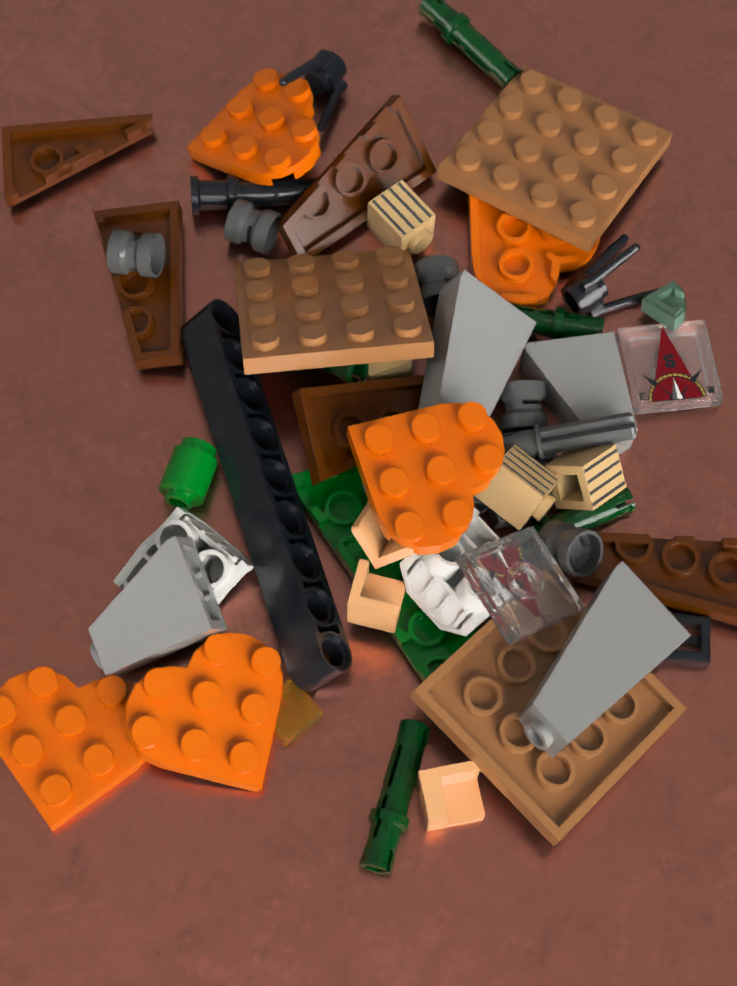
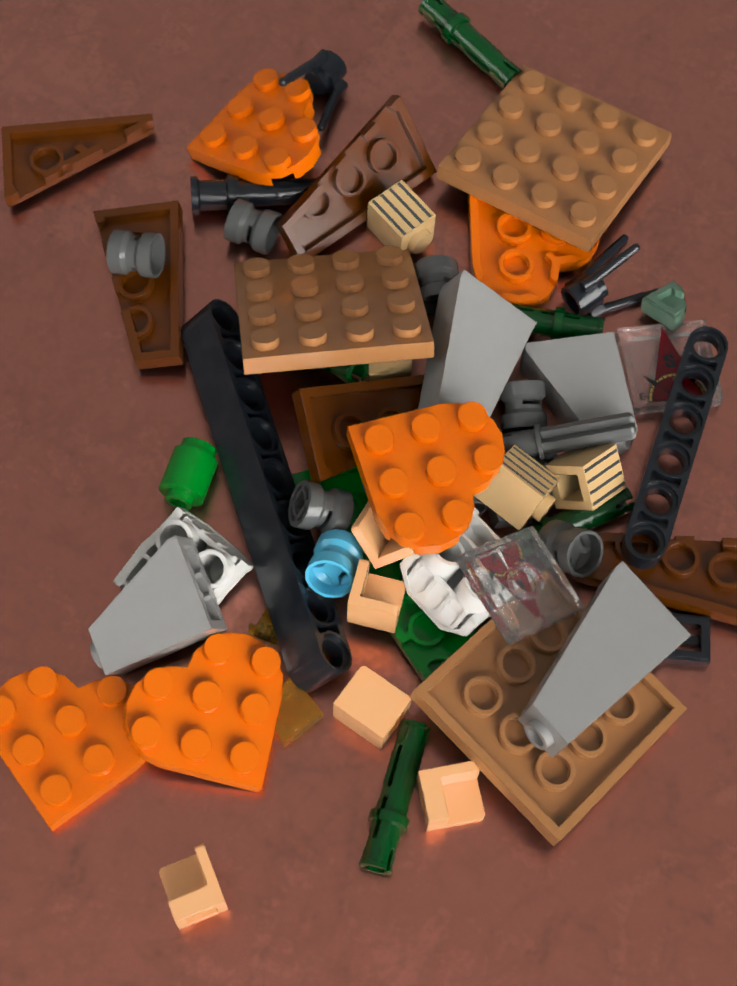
(192, 889): none -> light nougat panel
(264, 629): none -> clear yellow piece
(320, 508): none -> dark grey wheel
(334, 563): none -> medium azure wheel
(371, 707): none -> light nougat panel
(672, 443): none -> black beam

